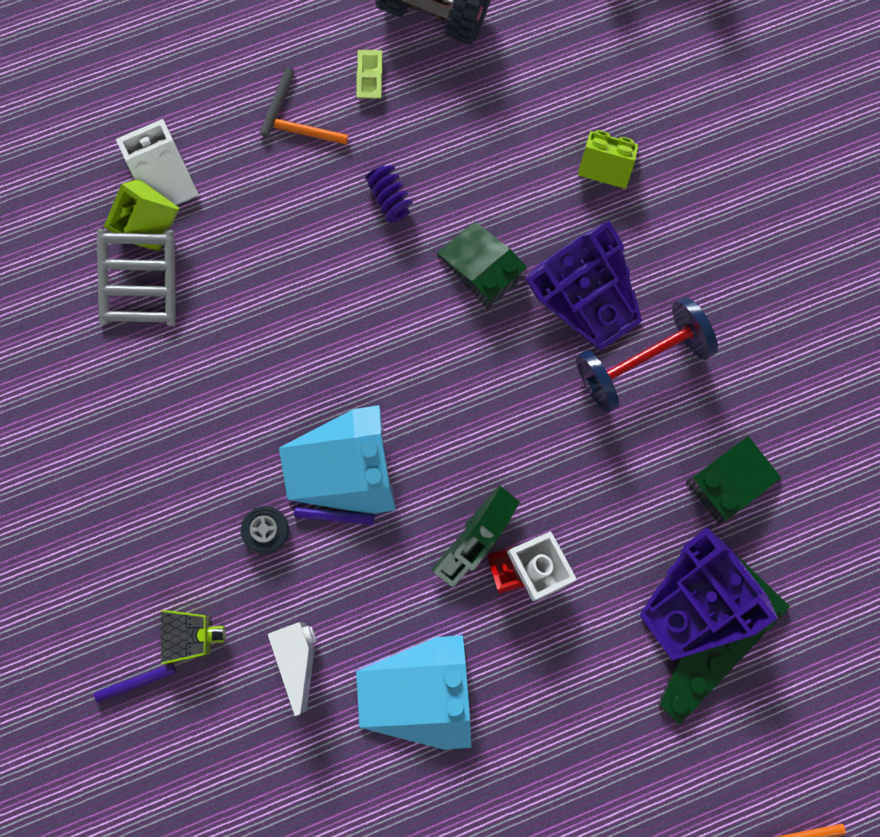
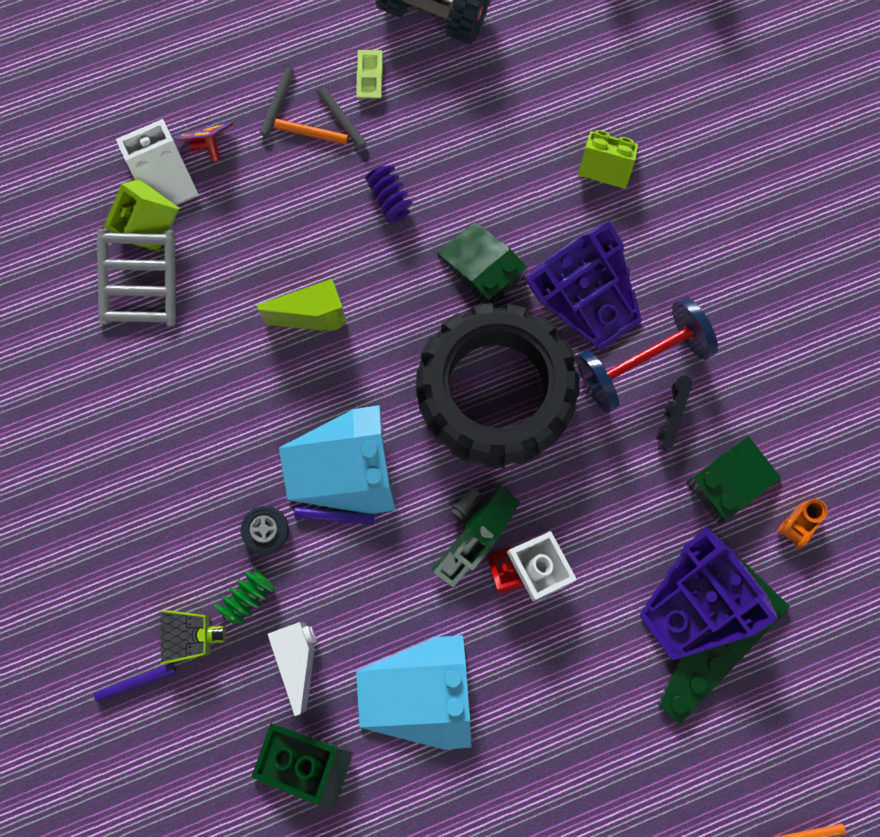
(207, 139): none -> red shield
(245, 597): none -> green piece
(302, 765): none -> dark green slope
(308, 308): none -> lime slope
(341, 117): none -> dark grey bar
(466, 504): none -> dark grey pin
(506, 328): none -> black tyre
(674, 412): none -> black plate
(799, 526): none -> orange piece

